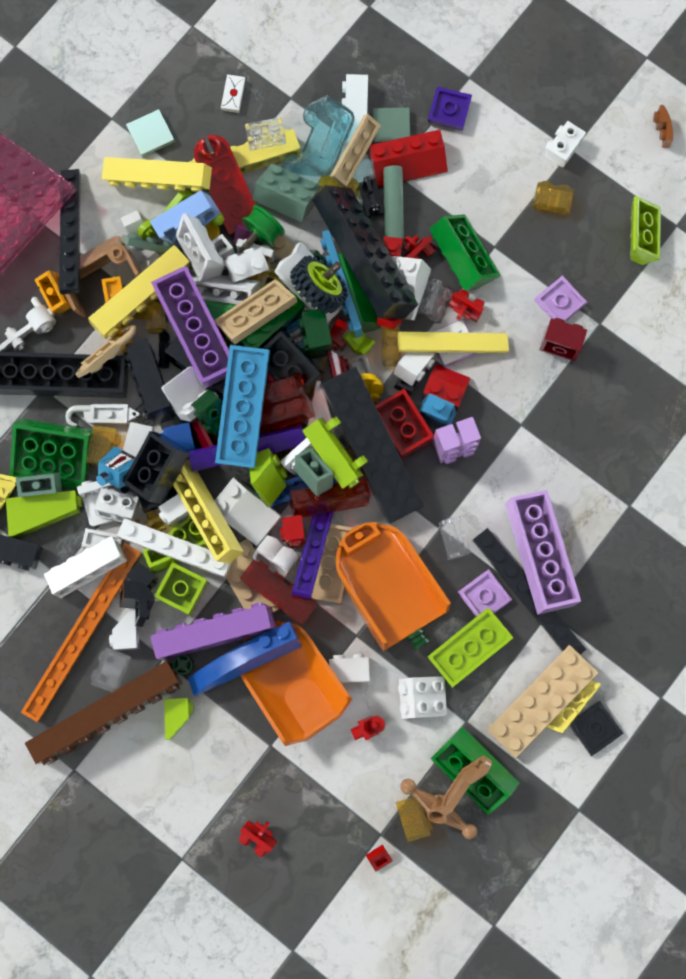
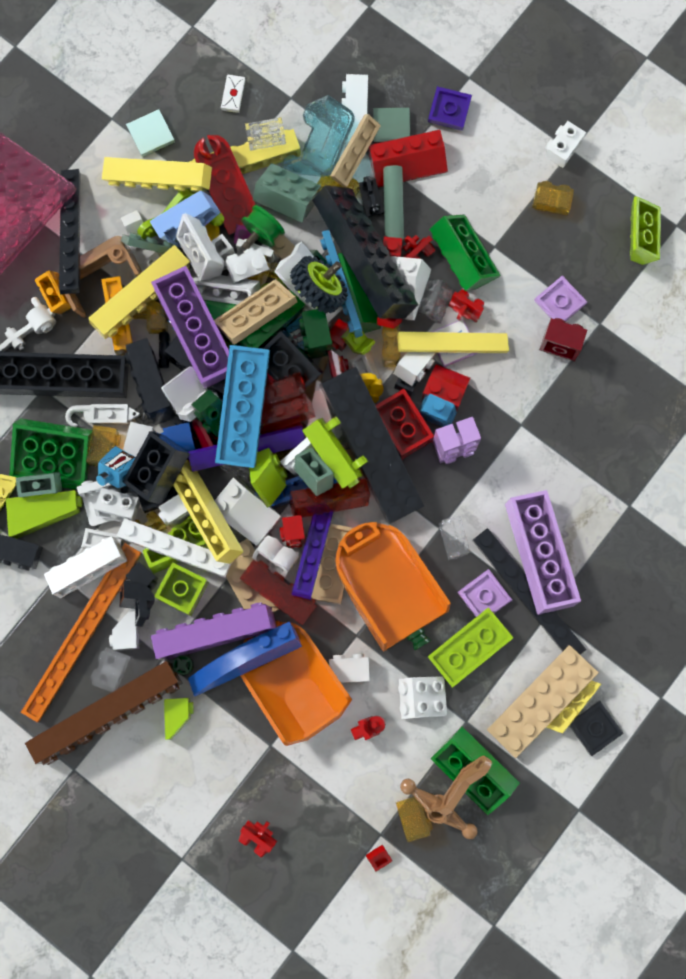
(105, 352): tan plate -> none
(664, 124): dark orange slope -> none

